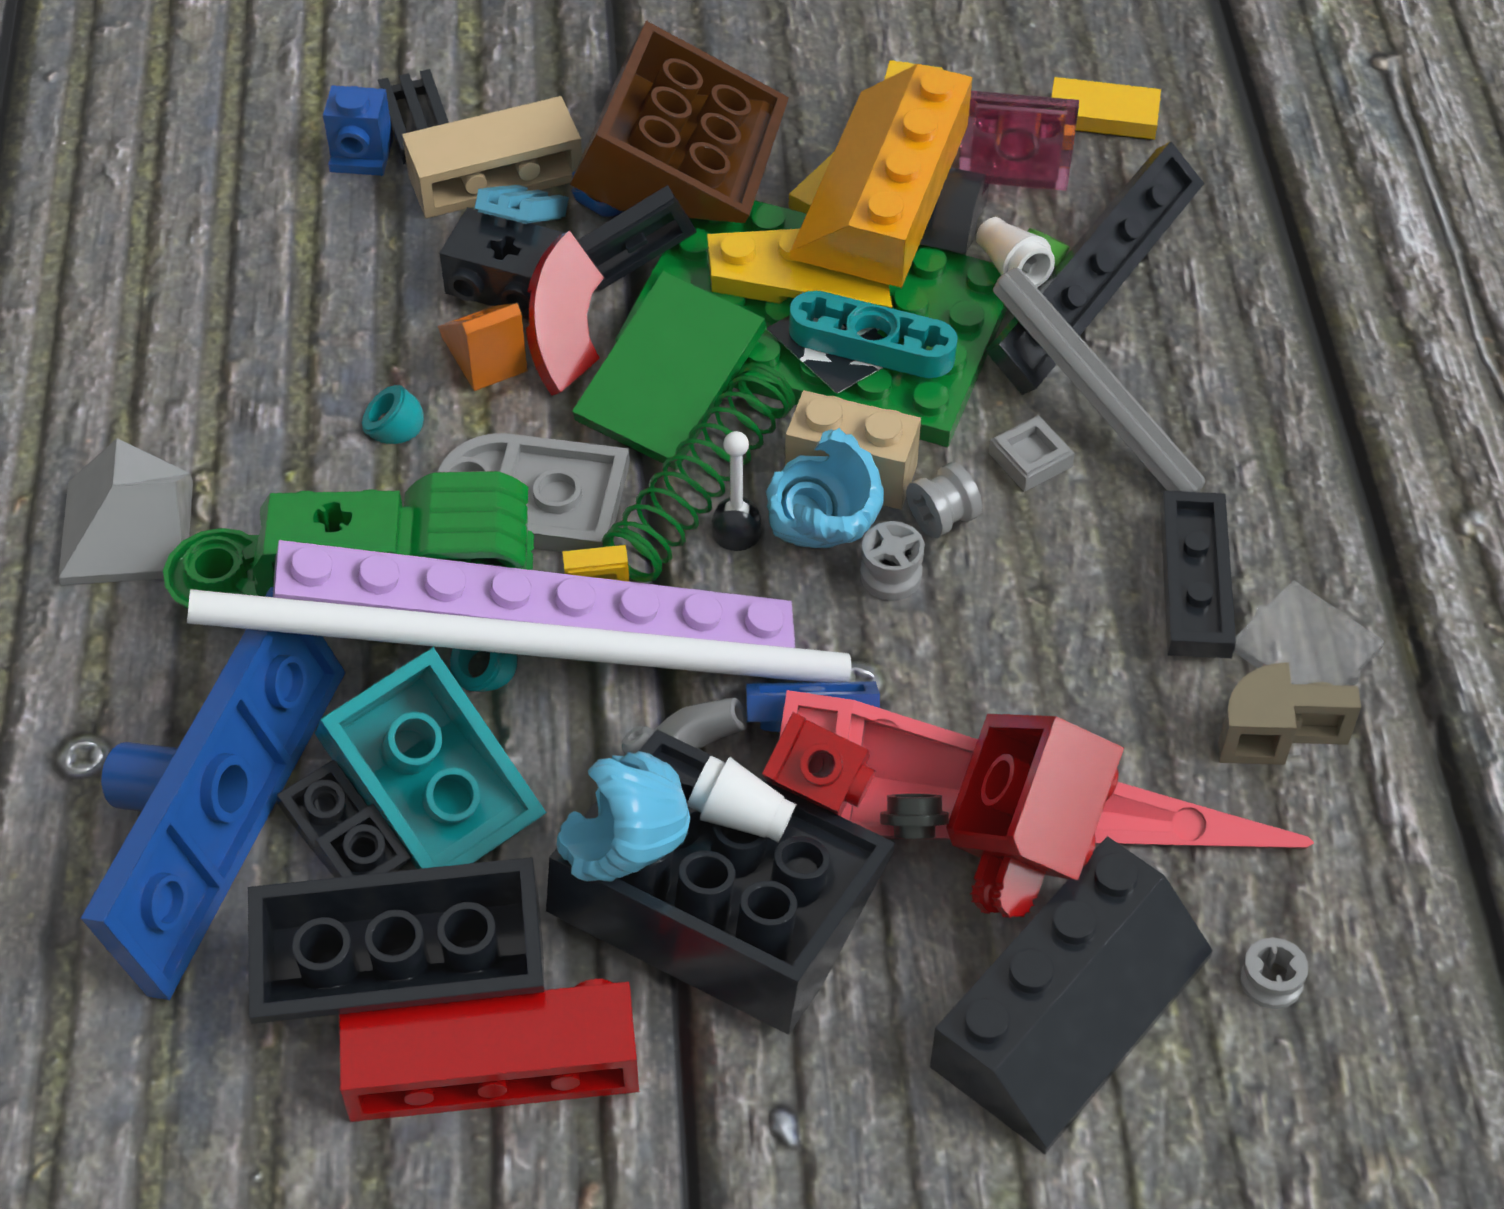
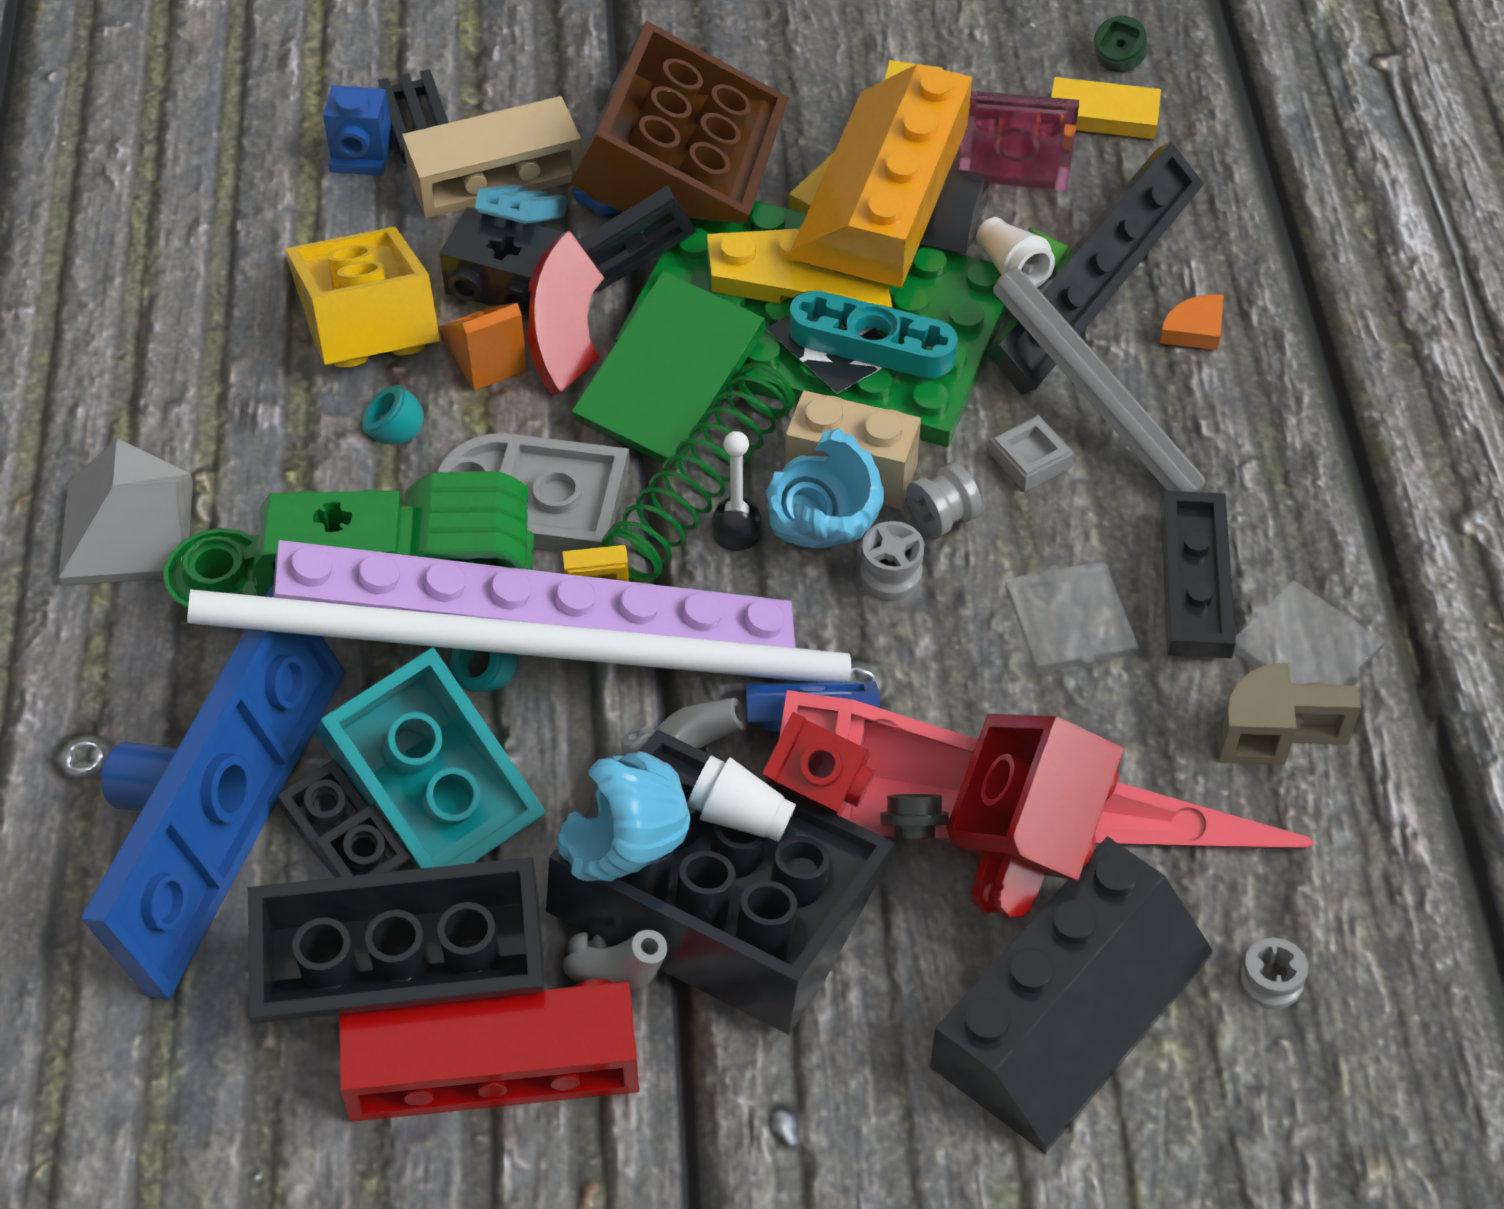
(364, 296): none -> yellow slope
(631, 961): none -> light grey arm
(1071, 617): none -> clear piece
(1121, 43): none -> dark green tile
(1195, 323): none -> orange tile

